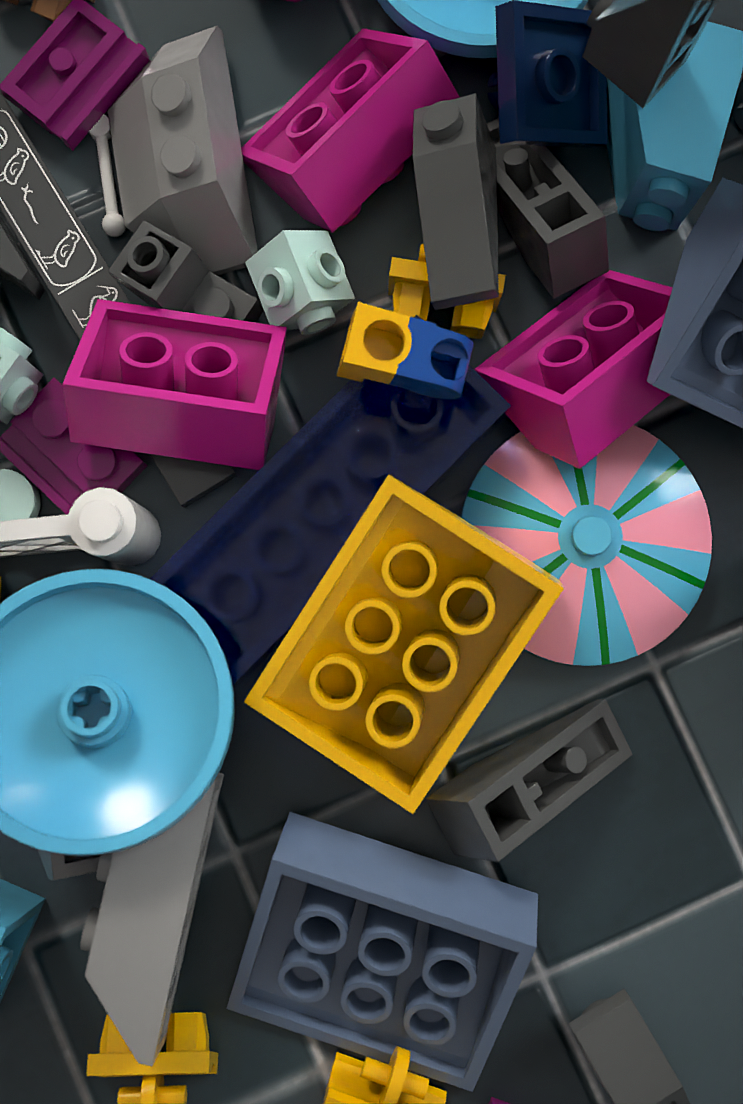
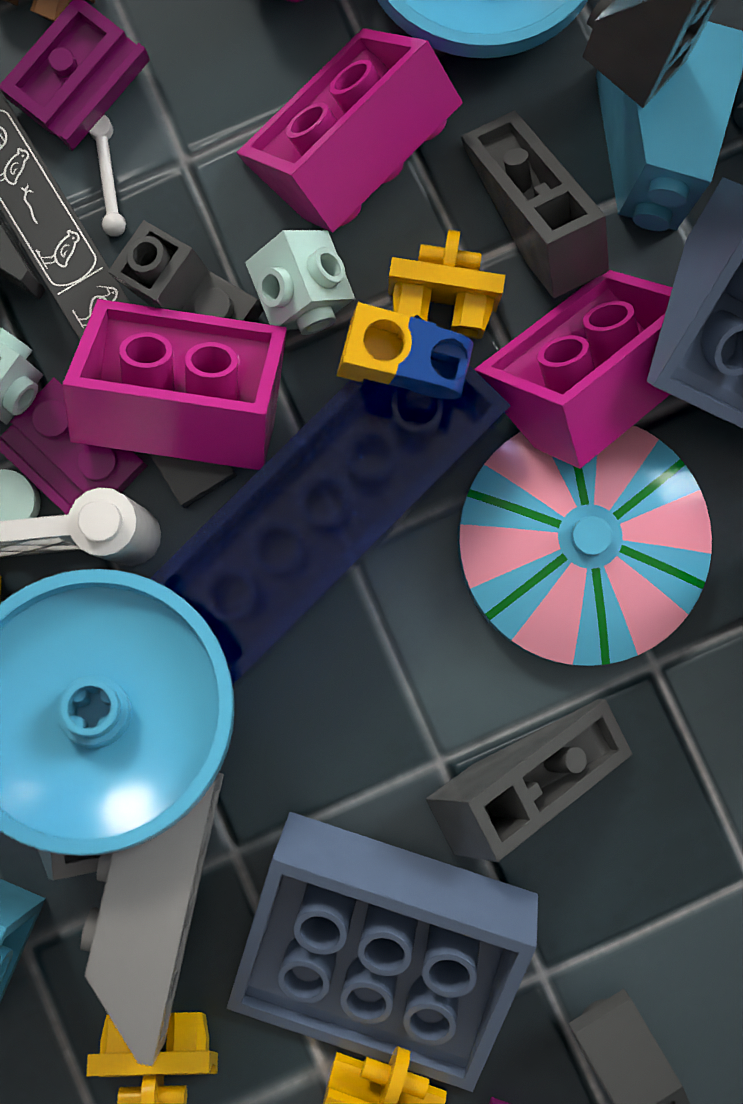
(184, 153): light grey wedge -> none
(403, 643): yellow slope -> none
(457, 201): dark grey slope -> none
(542, 79): dark blue tile -> none

